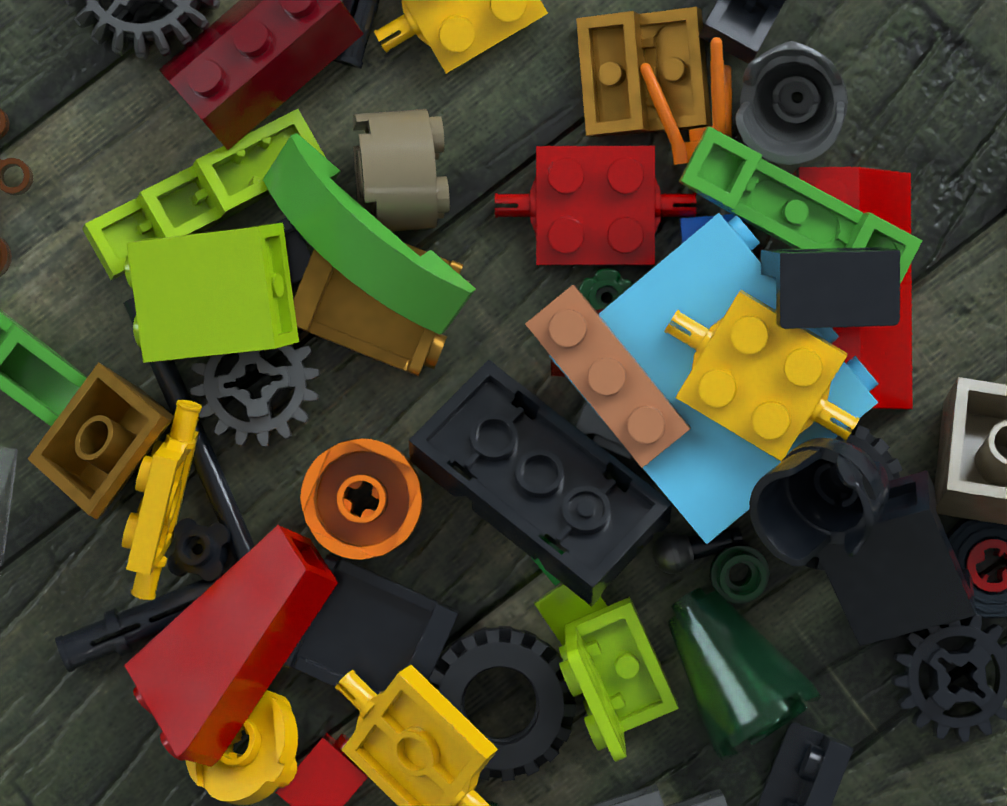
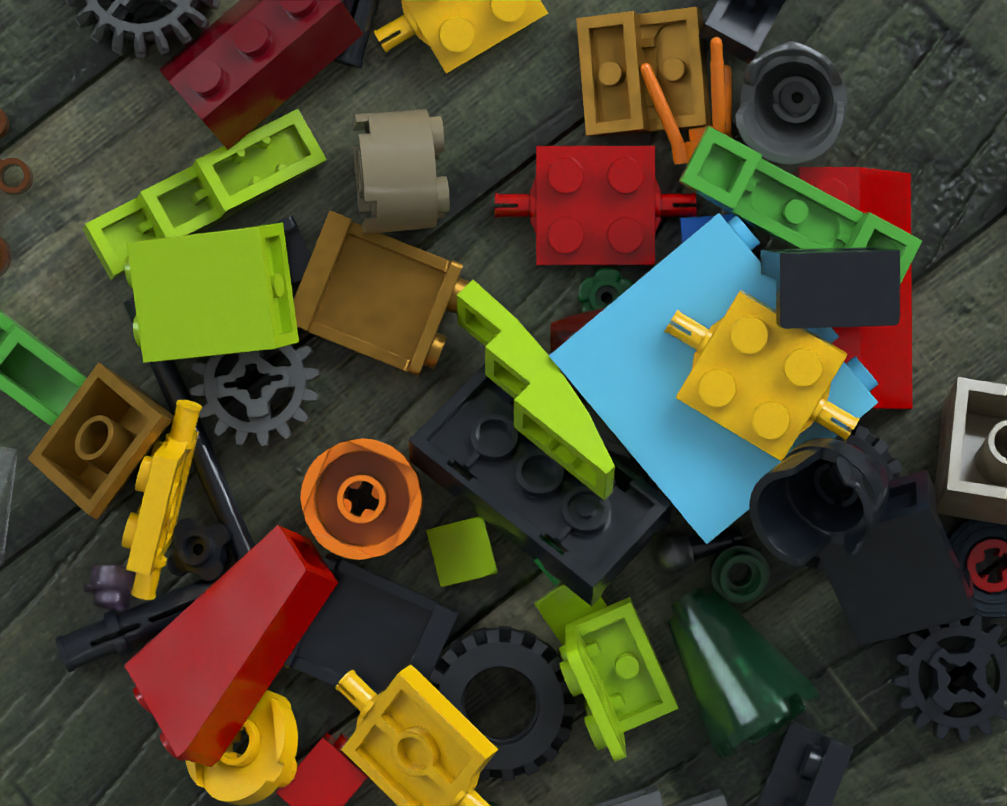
(111, 586): none -> clear purple plate
(359, 244): bright green slope -> none
(462, 551): none -> lime slope
(544, 401): none -> lime slope
(608, 376): nougat plate -> none

